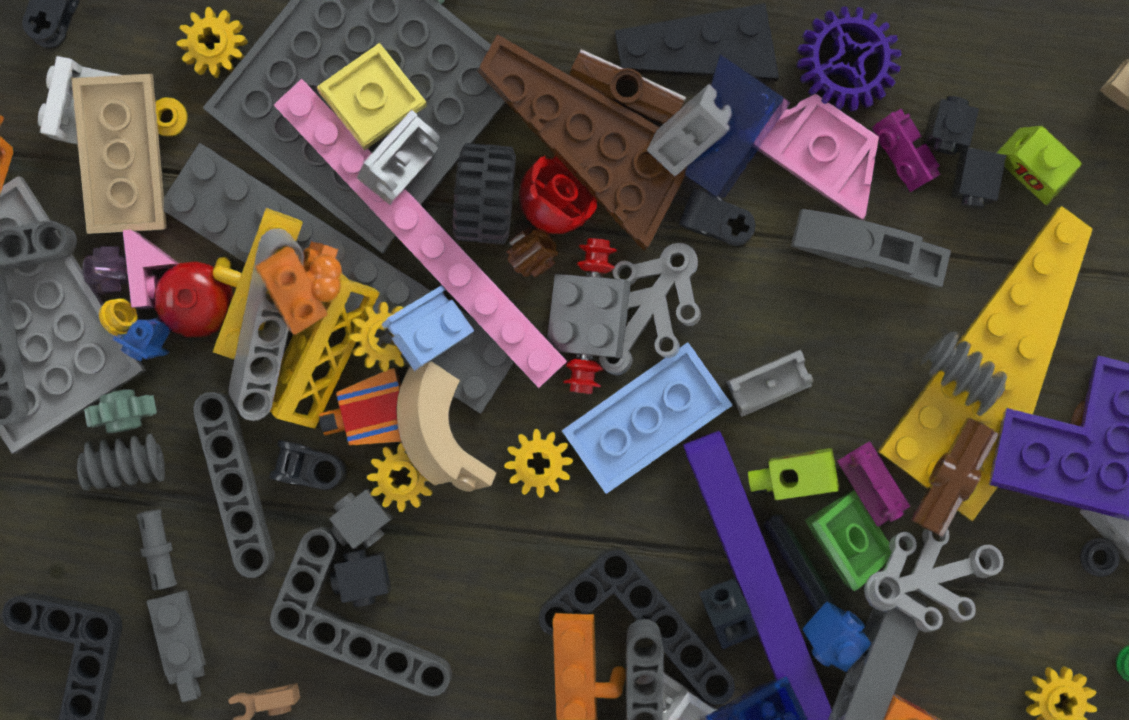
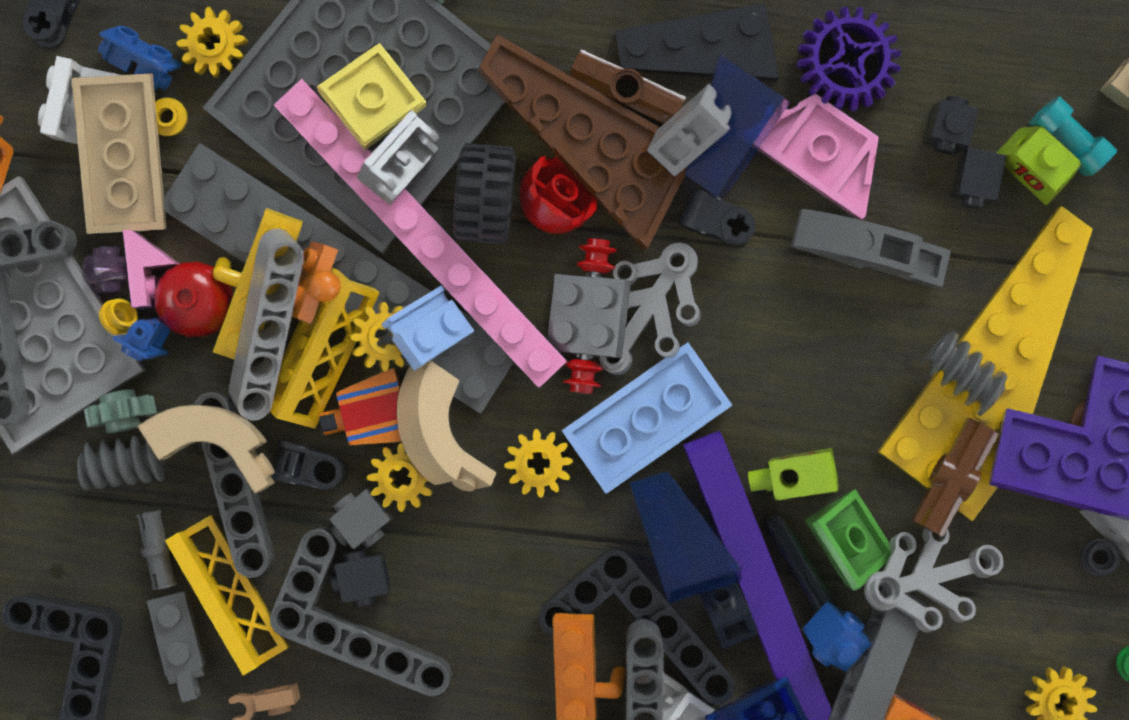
(124, 46): none -> blue hinge
(185, 425): none -> tan arch
(215, 602): none -> yellow fence
(292, 286): orange plate -> none
(532, 252): reddish brown gear -> none
(681, 542): none -> clear blue wedge
(770, 383): light grey hinge -> none
(873, 484): magenta hinge -> none
(896, 136): magenta hinge -> none
(1090, 151): none -> teal connector

